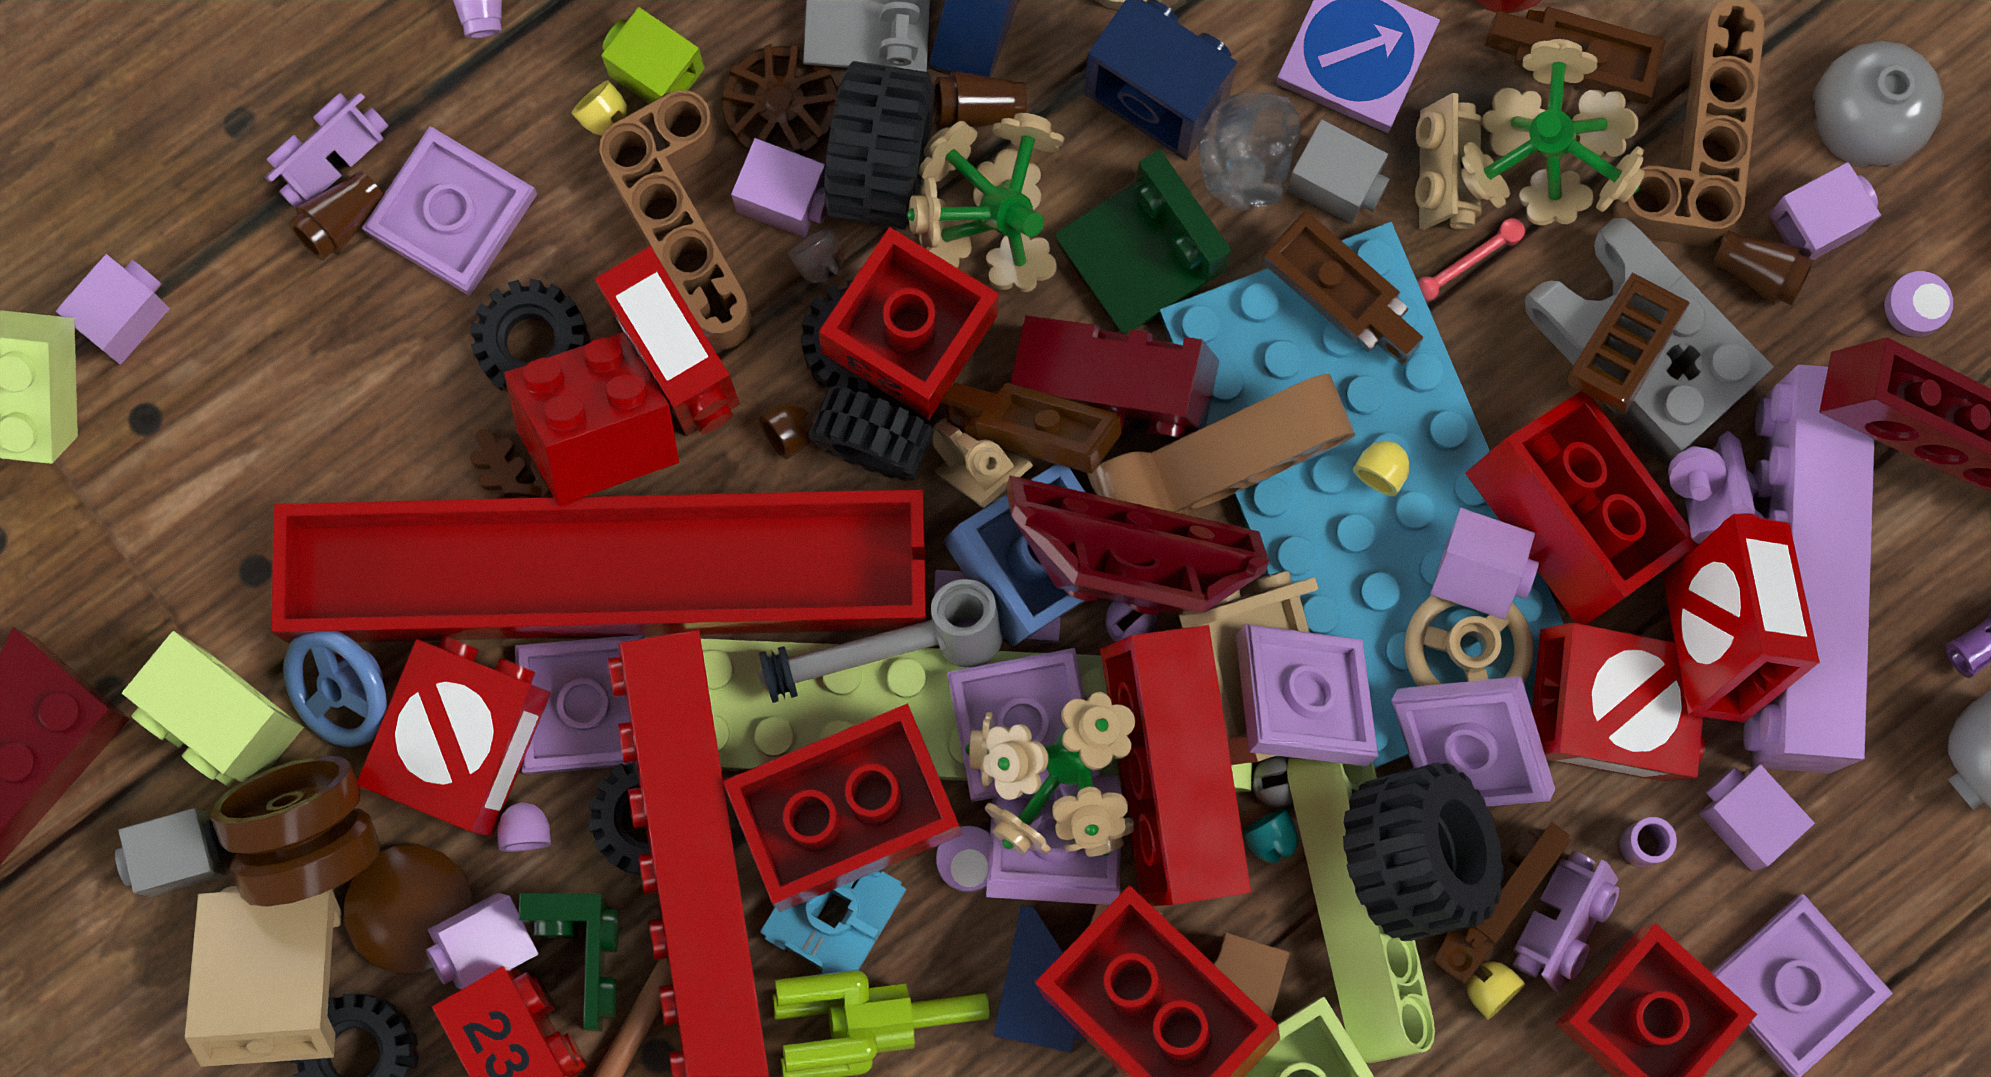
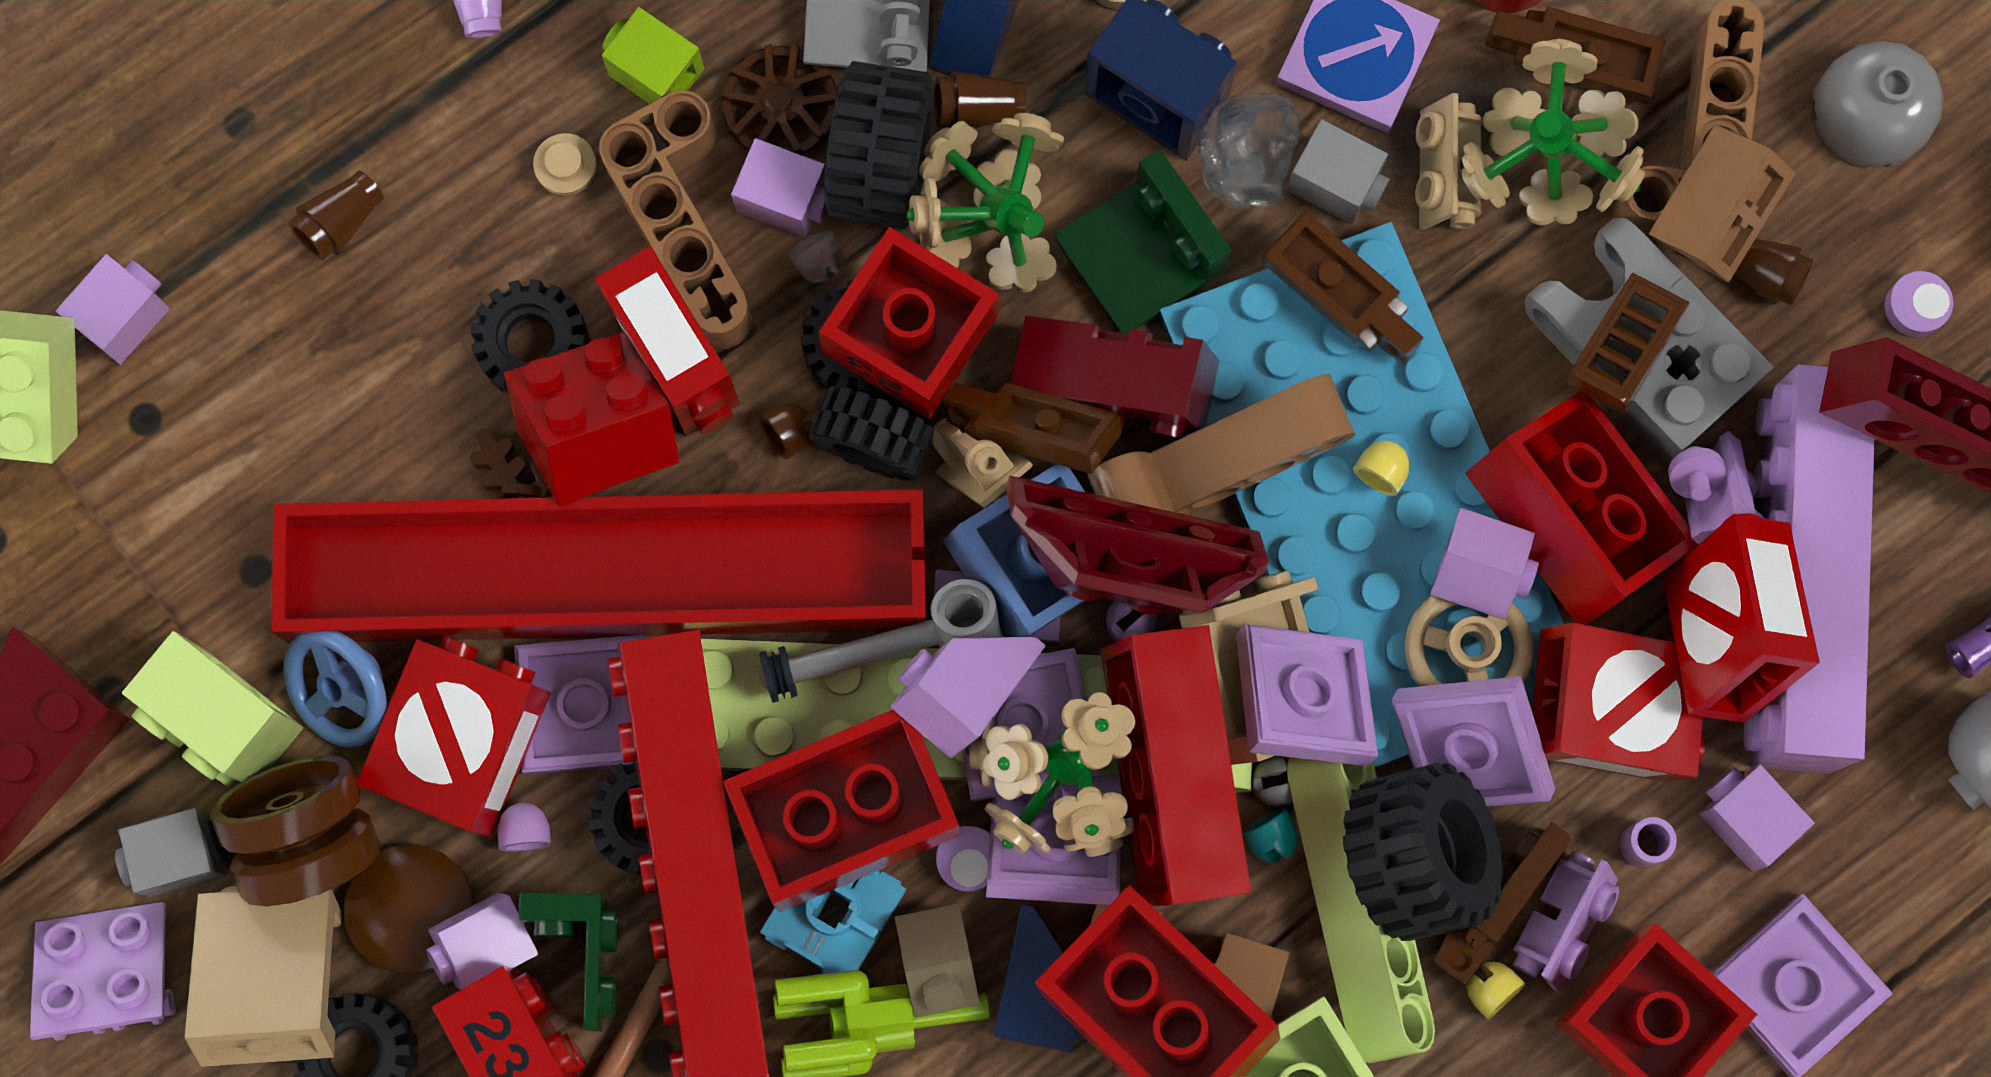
(100, 972): none -> lavender hinge
(340, 130): lavender hinge -> none
(449, 211): lavender tile -> none
(565, 164): none -> tan plate
(599, 106): light yellow hinge -> none
(936, 960): none -> dark tan brick
(962, 687): none -> lavender slope
(1509, 233): coral hinge -> none
(1722, 202): none -> medium nougat hinge
(1826, 212): lavender brick -> none

